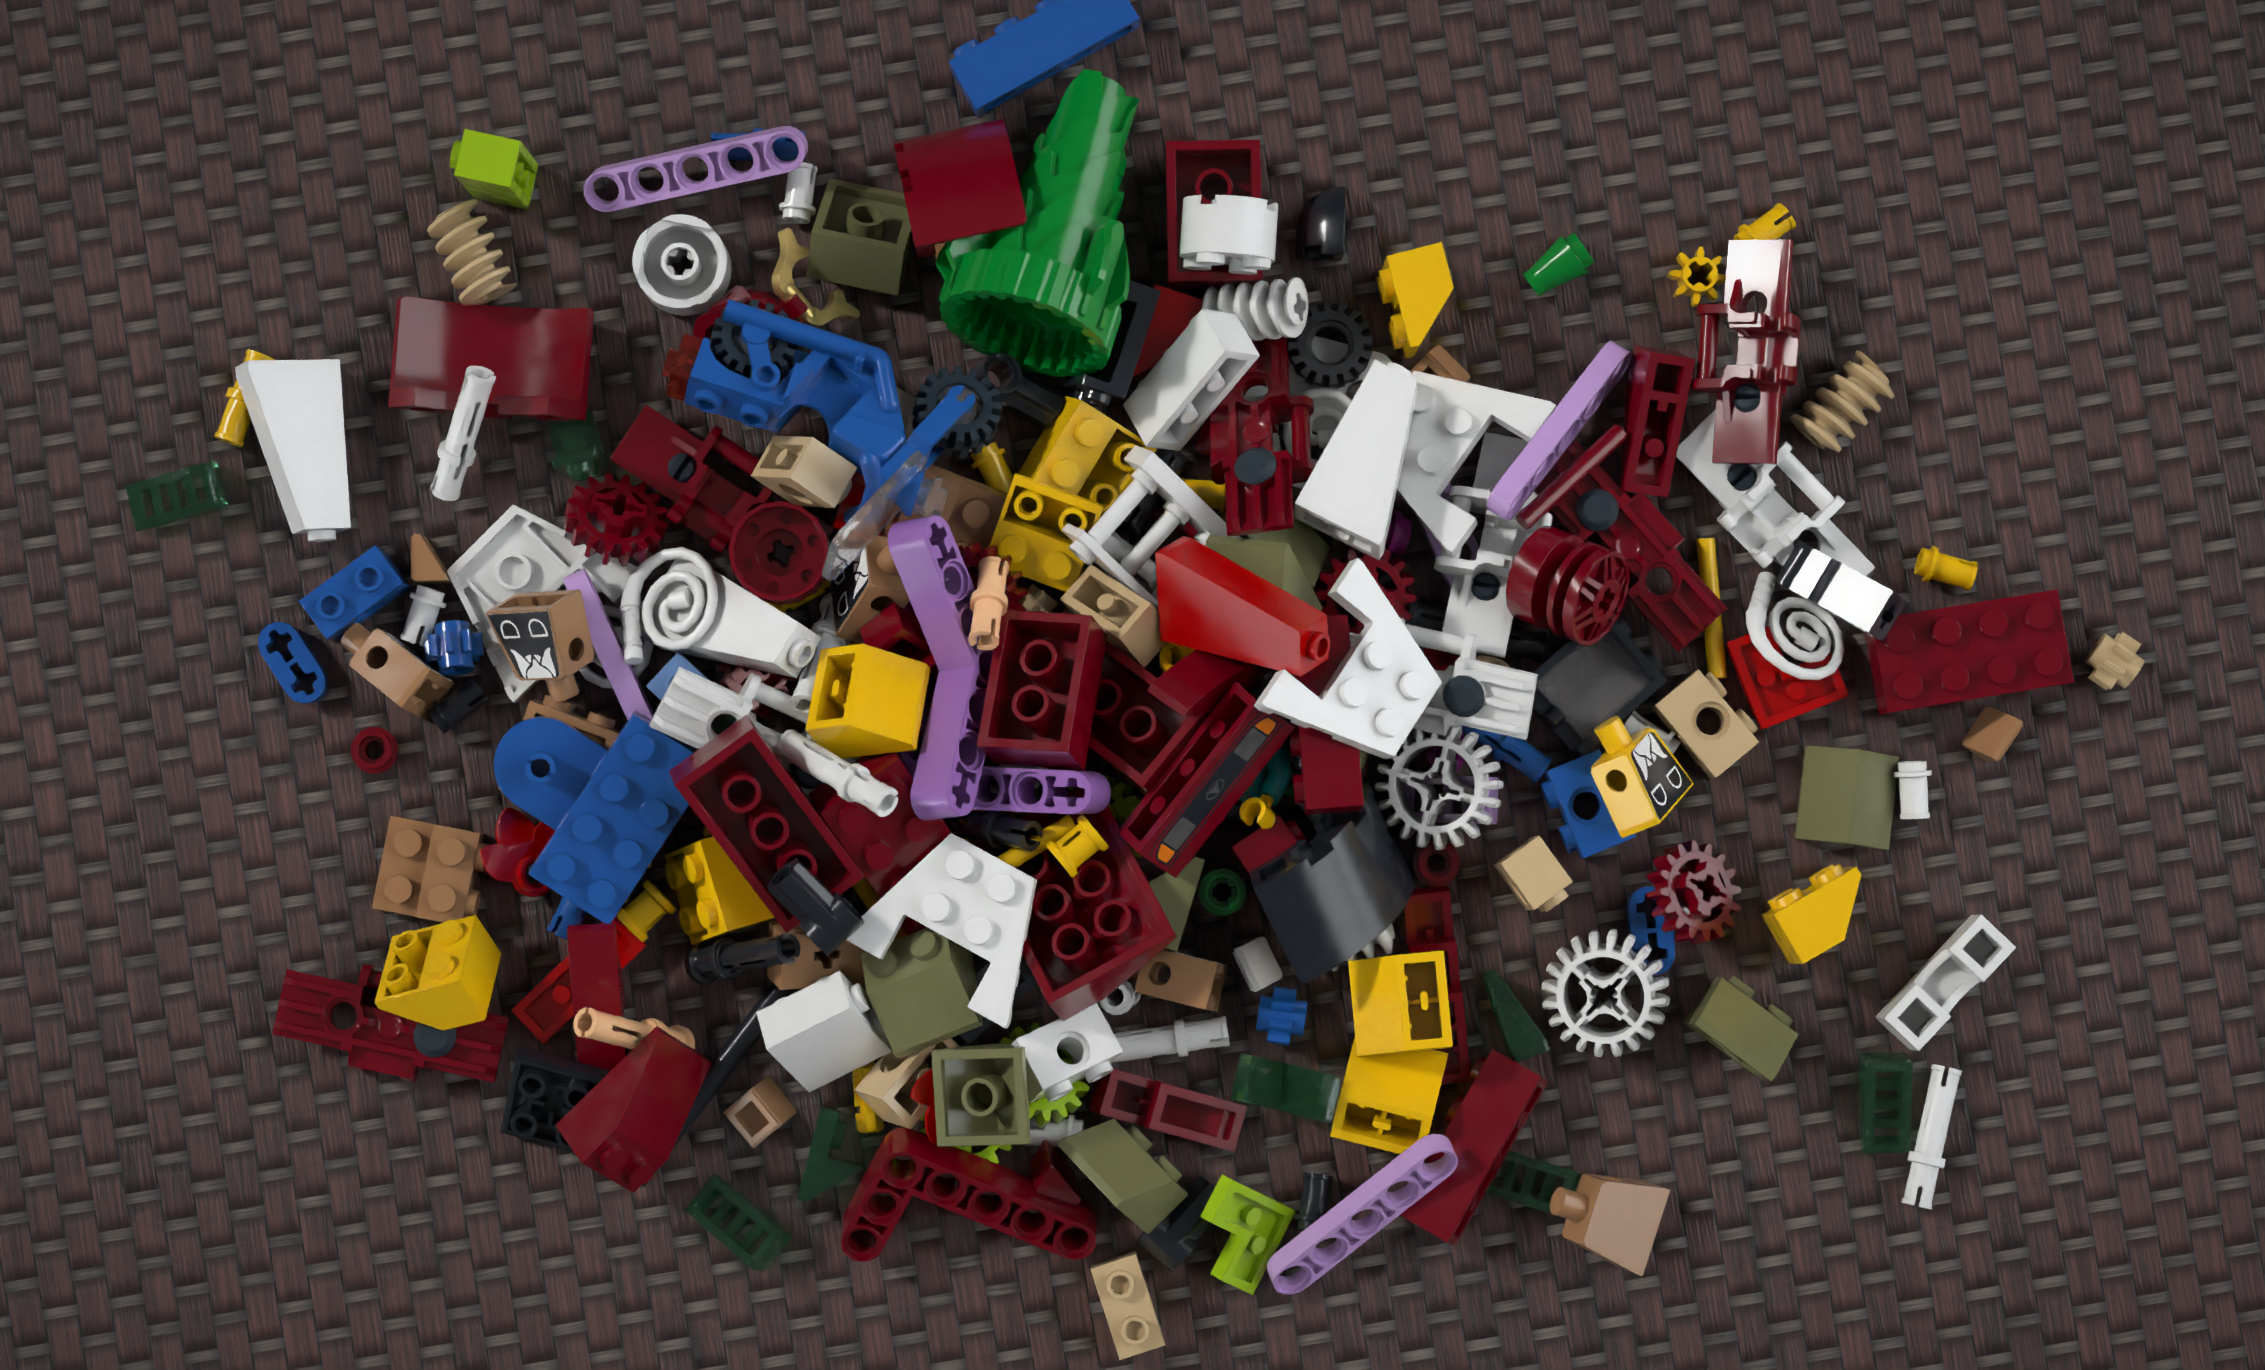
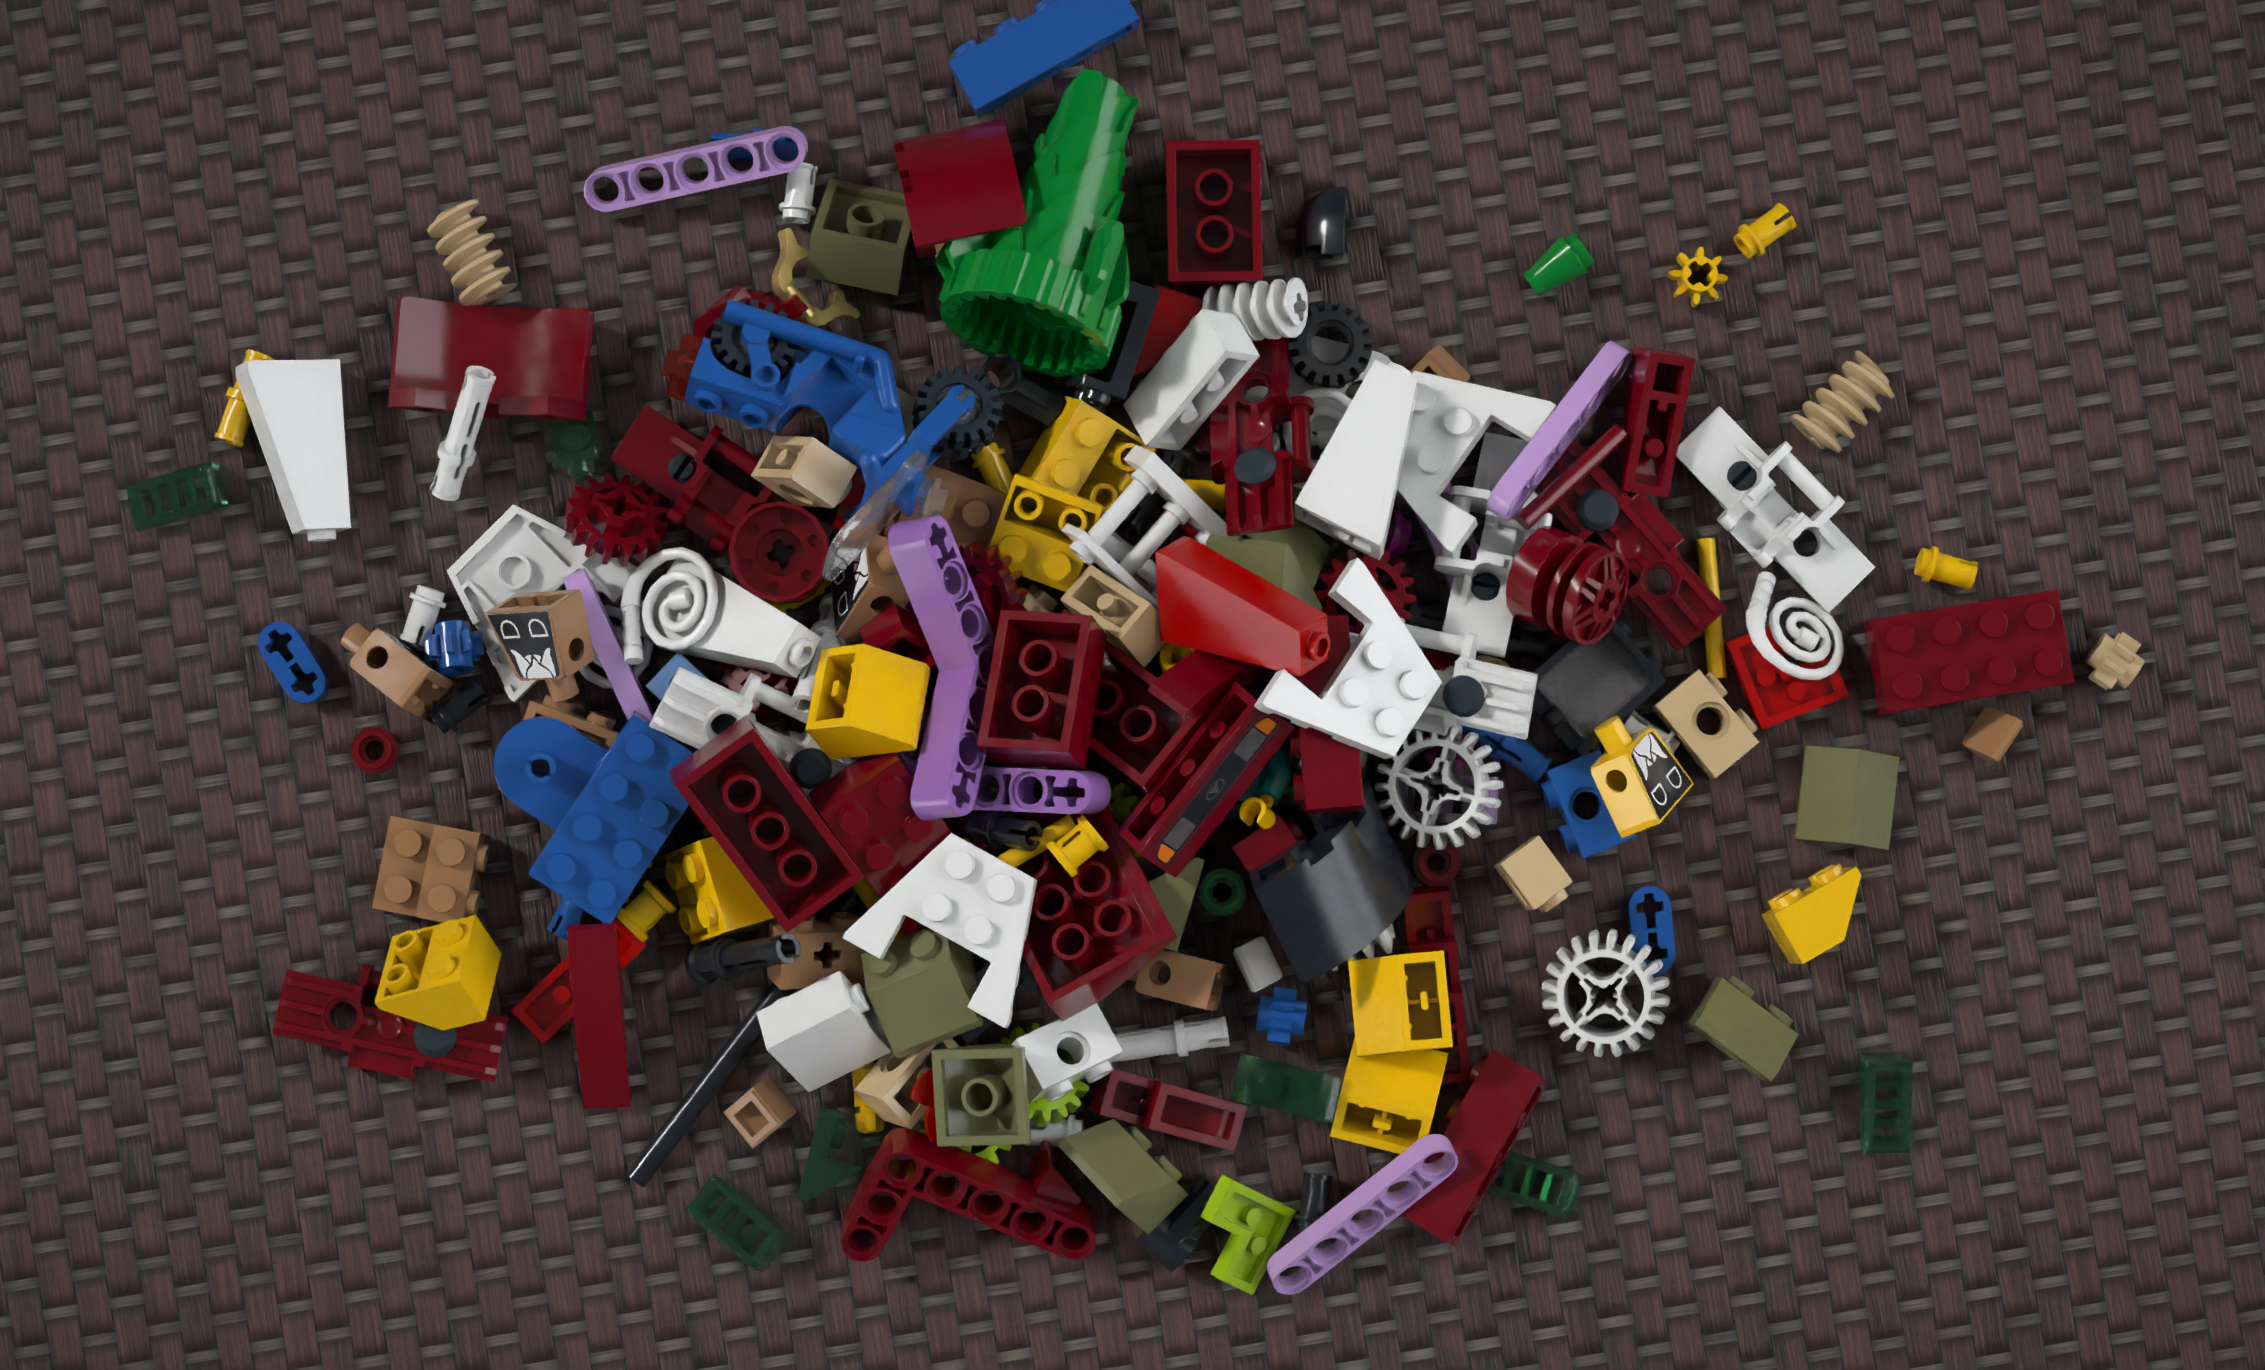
(355, 593): blue brick -> none
(425, 563): medium nougat slope -> none
(494, 168): lime brick -> none
(515, 850): red plate -> none
(543, 1092): black tile -> none
(599, 1026): light nougat pin -> none
(637, 1110): dark red slope -> none
(668, 243): white brick -> none
(823, 915): black piece -> none
(849, 780): white pin -> none
(988, 603): light nougat pin -> none
(1115, 1005): white pin -> none
(1127, 1305): tan brick -> none
(1228, 232): white brick -> none
(1417, 290): yellow slope -> none
(1516, 1027): clear green slope -> none
(1612, 1218): medium nougat torso -> none
(1693, 892): dark red gear -> none
(1766, 355): dark red piece -> none
(1841, 590): piece -> none
(1913, 789): white pin -> none
(1931, 1137): white pin -> none
(1943, 980): white arch -> none

